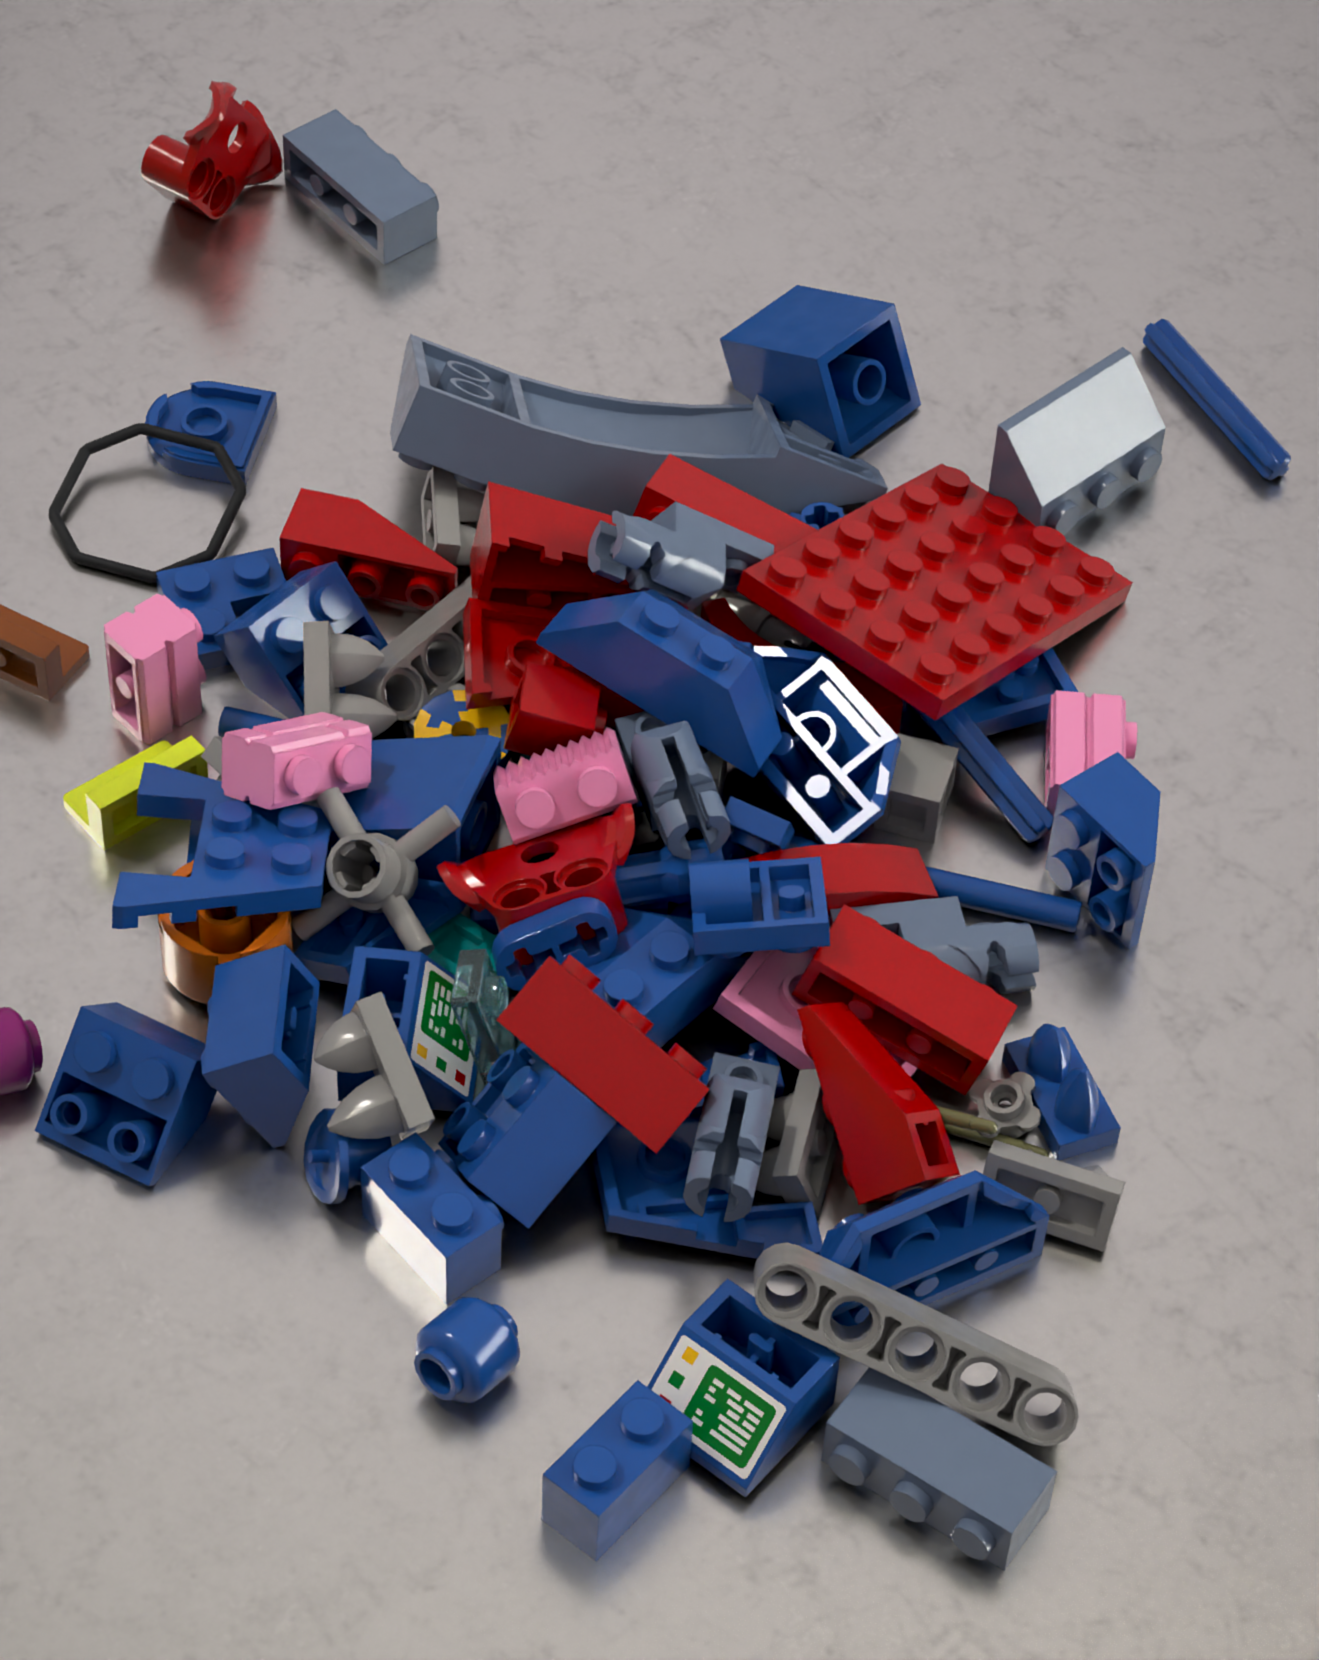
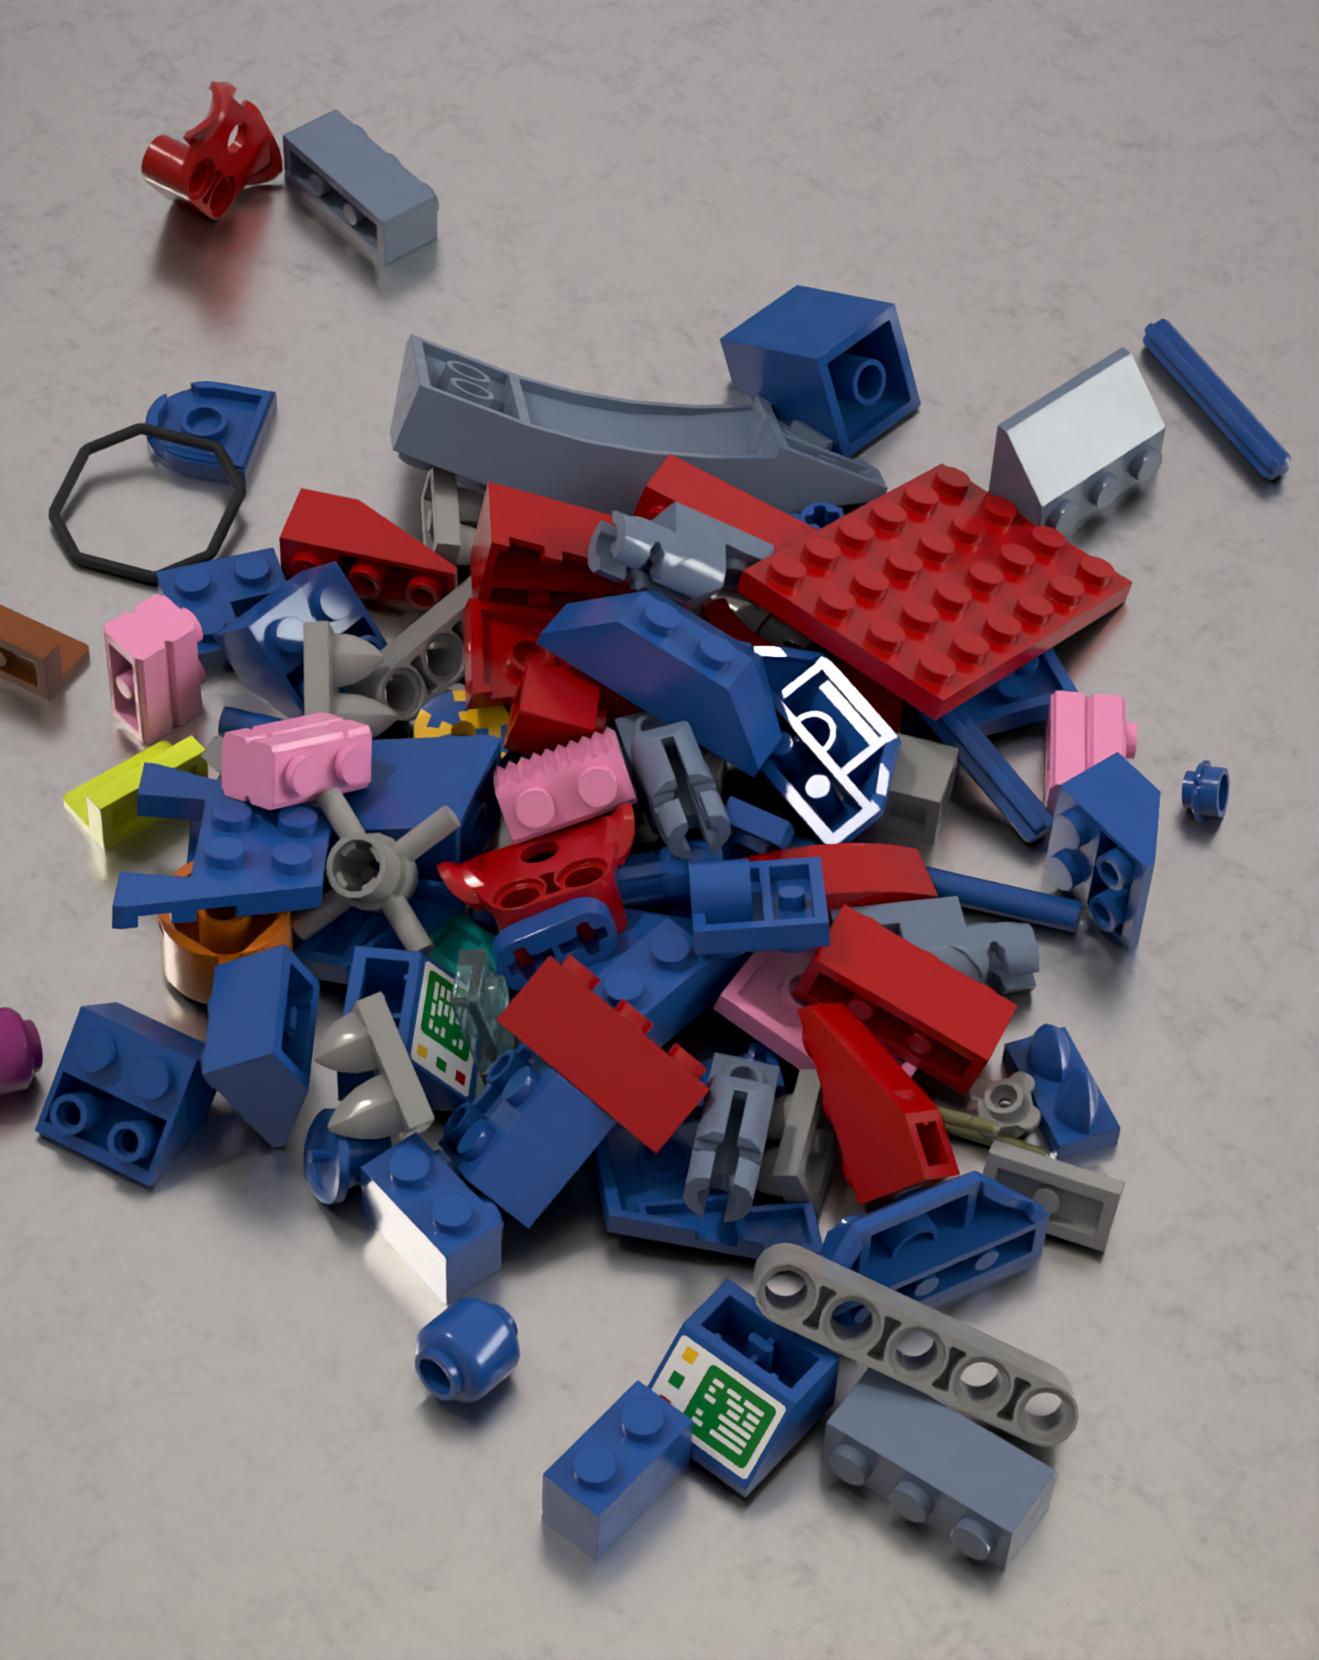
(1206, 790): none -> blue plate

